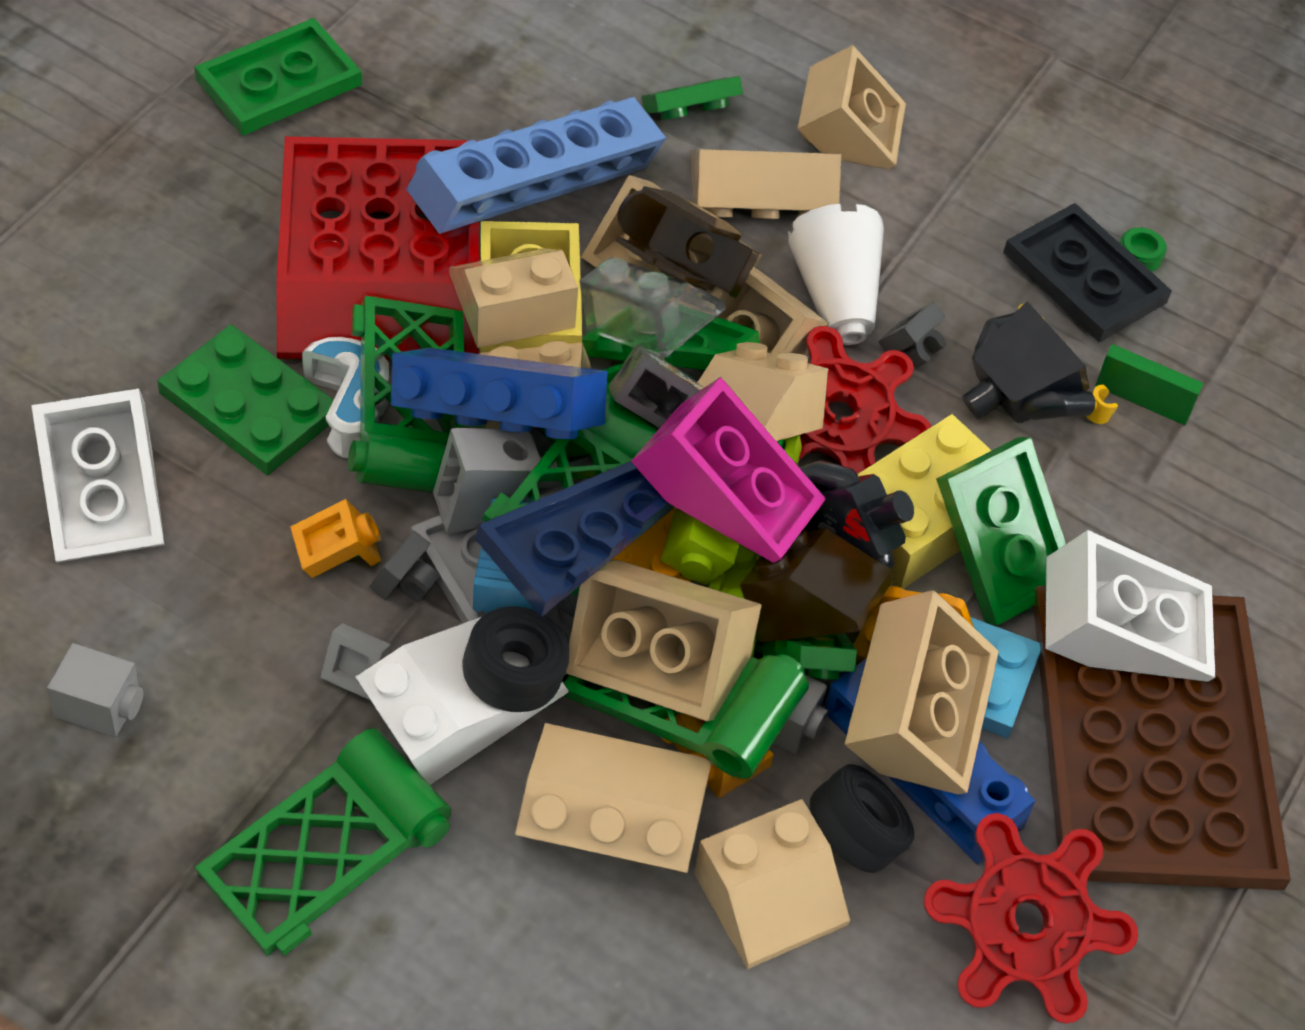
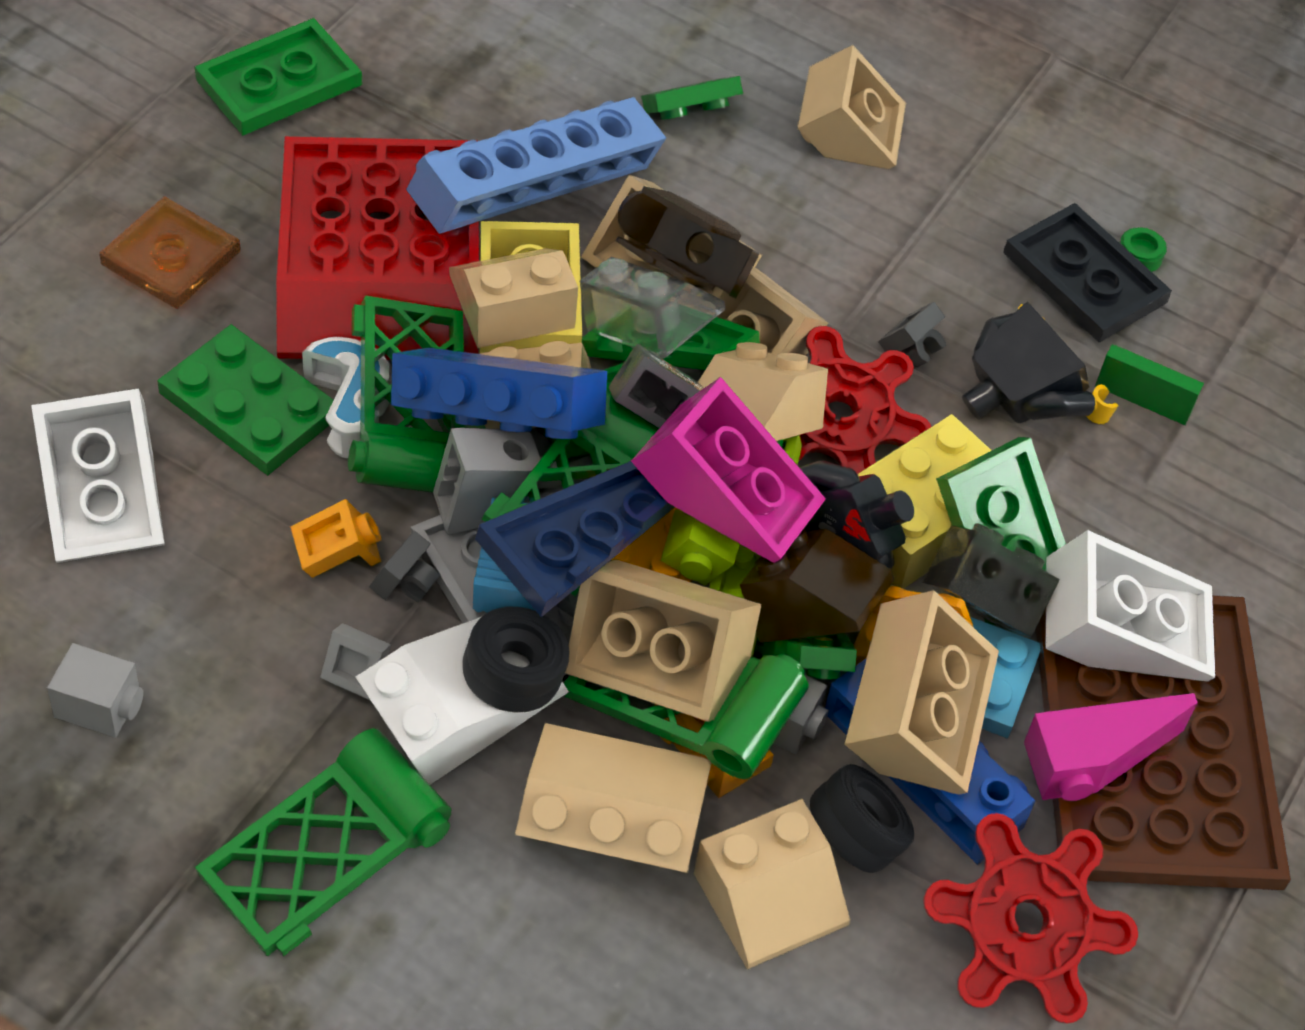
(170, 252): none -> clear orange plate
(764, 181): tan slope -> none
(841, 265): white cone -> none
(992, 579): none -> clear smoke brick
(1093, 745): none -> dark pink slope

